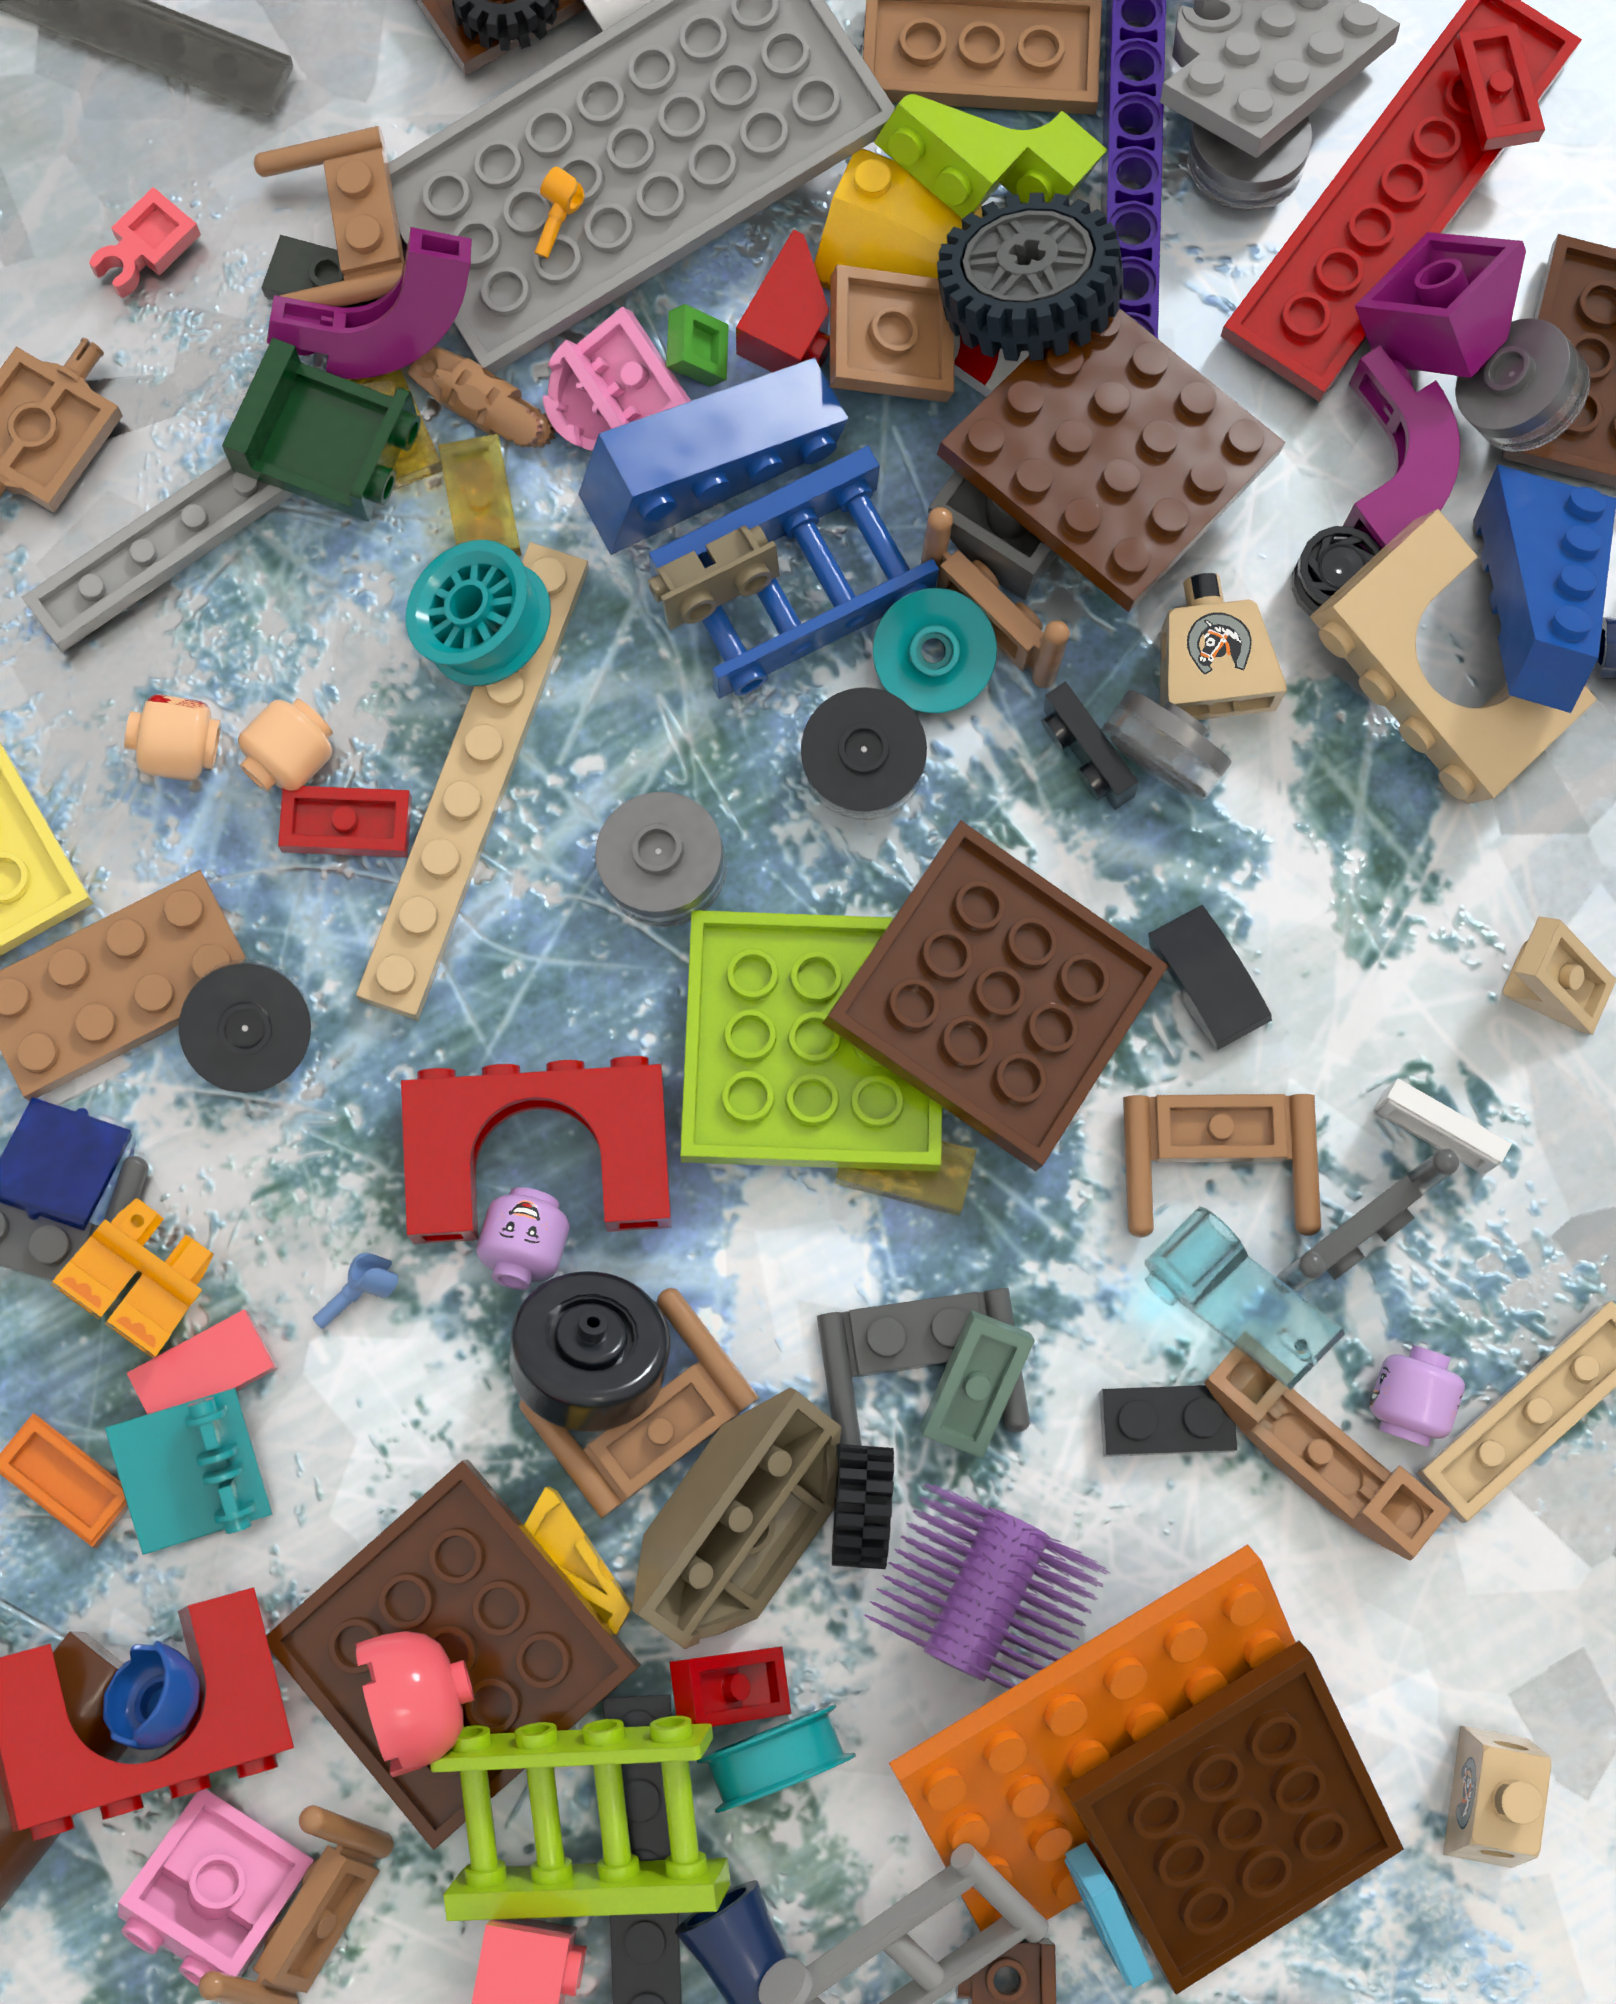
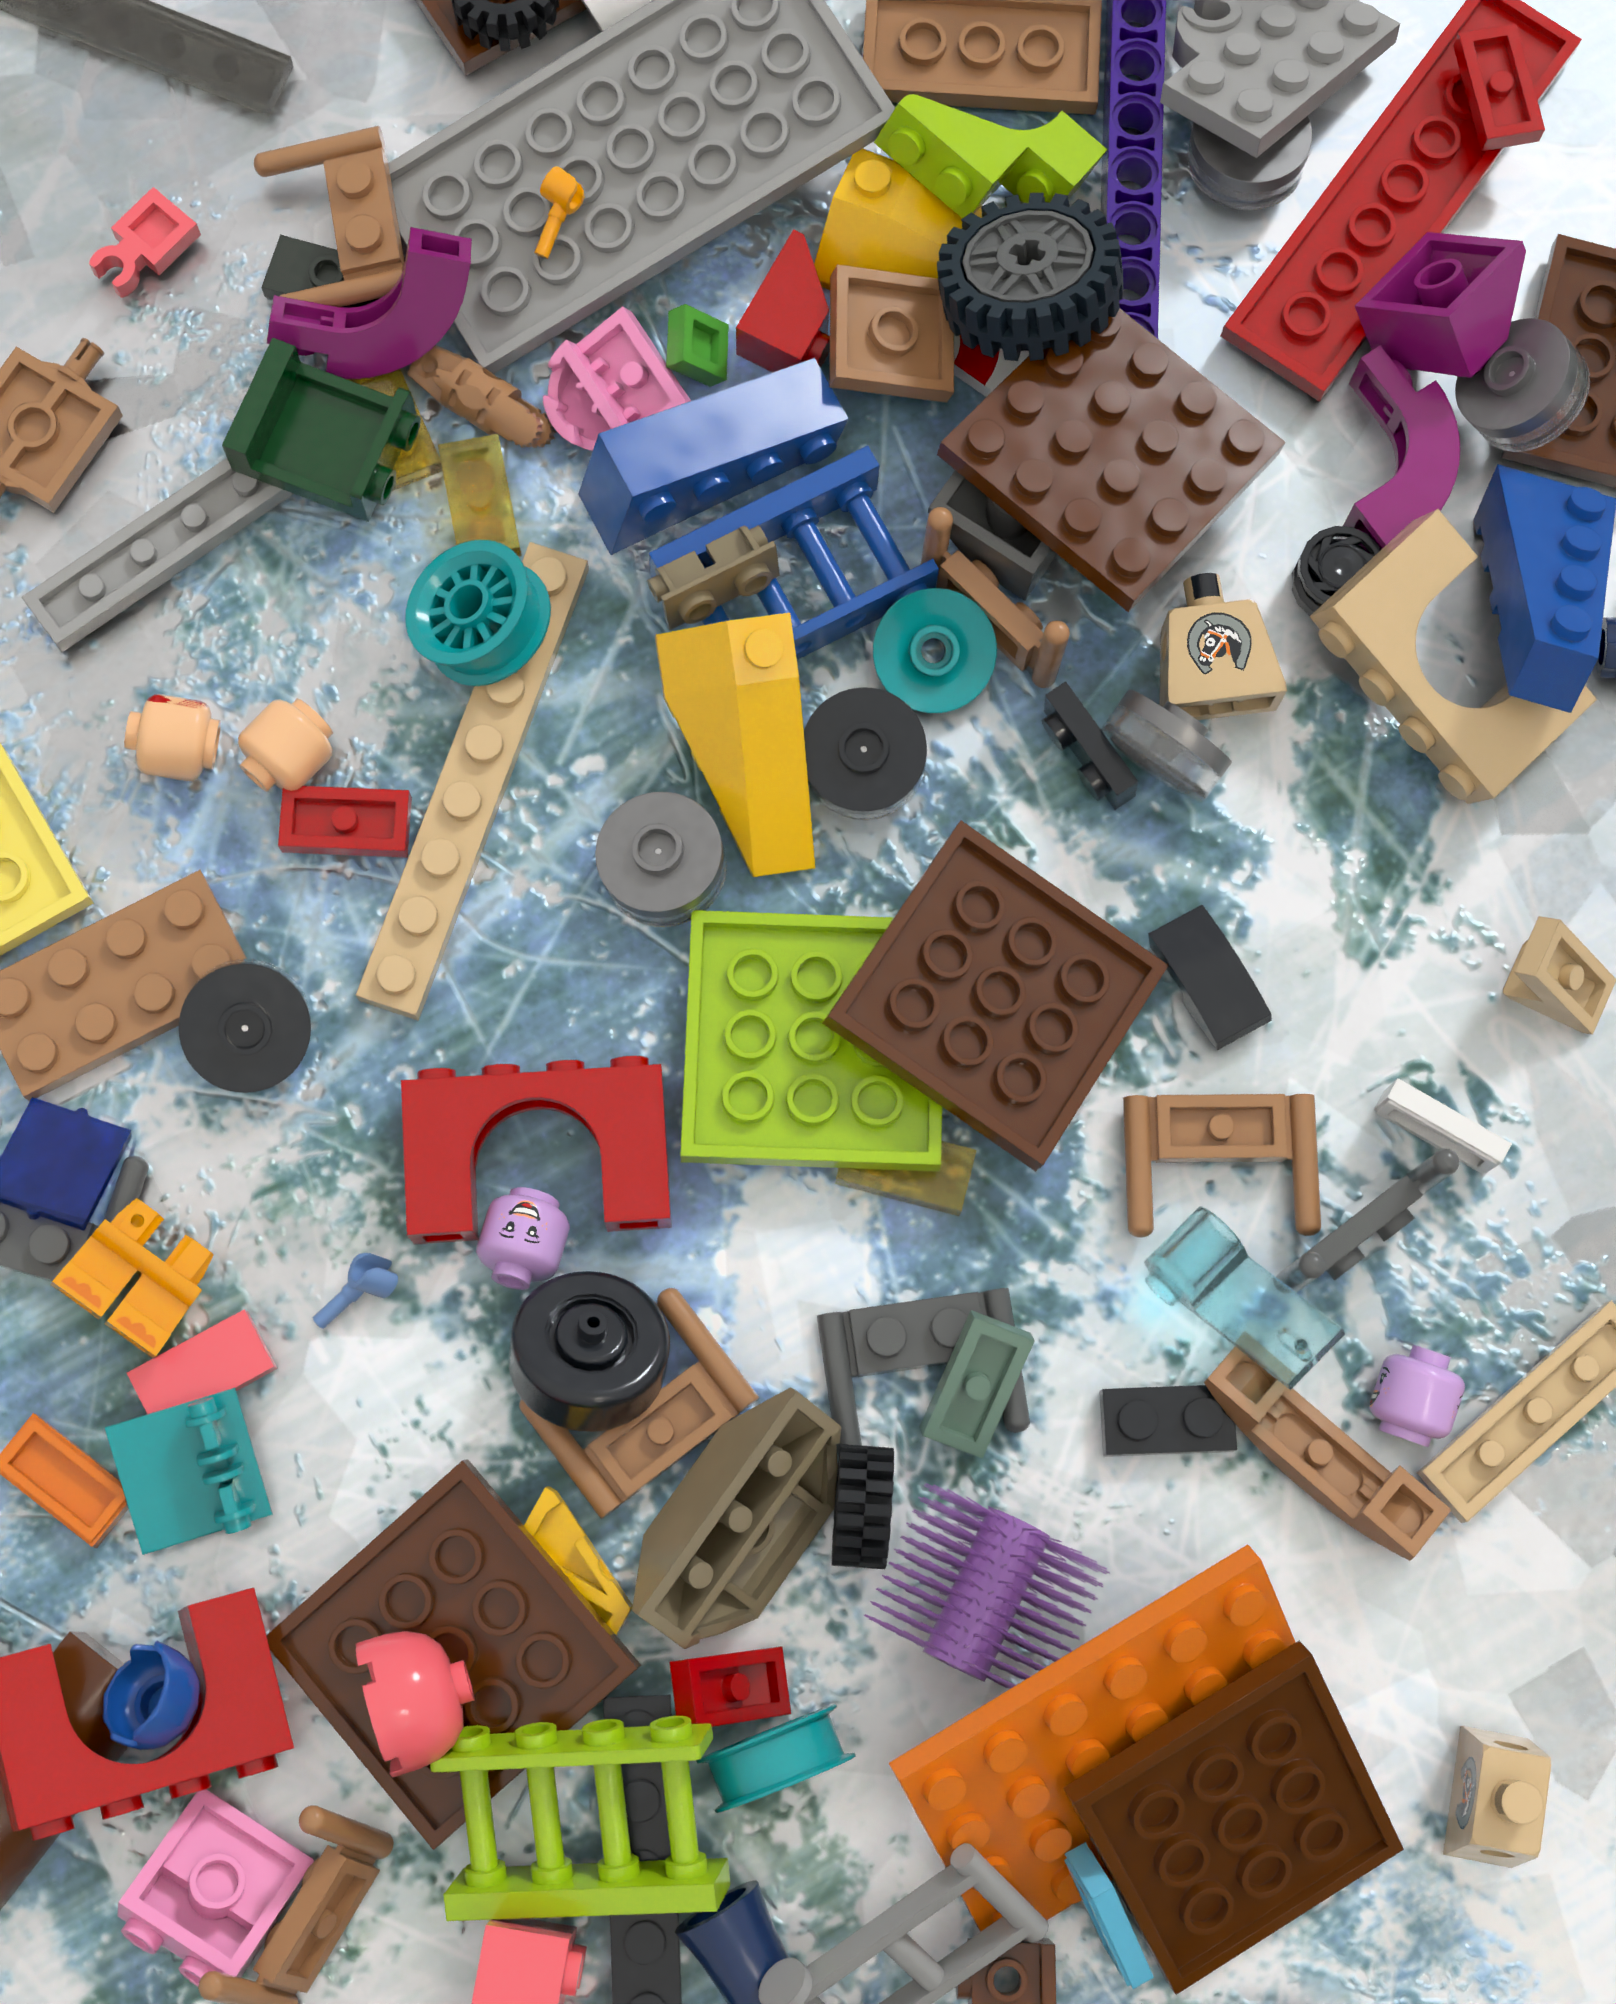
(743, 719): none -> yellow wedge

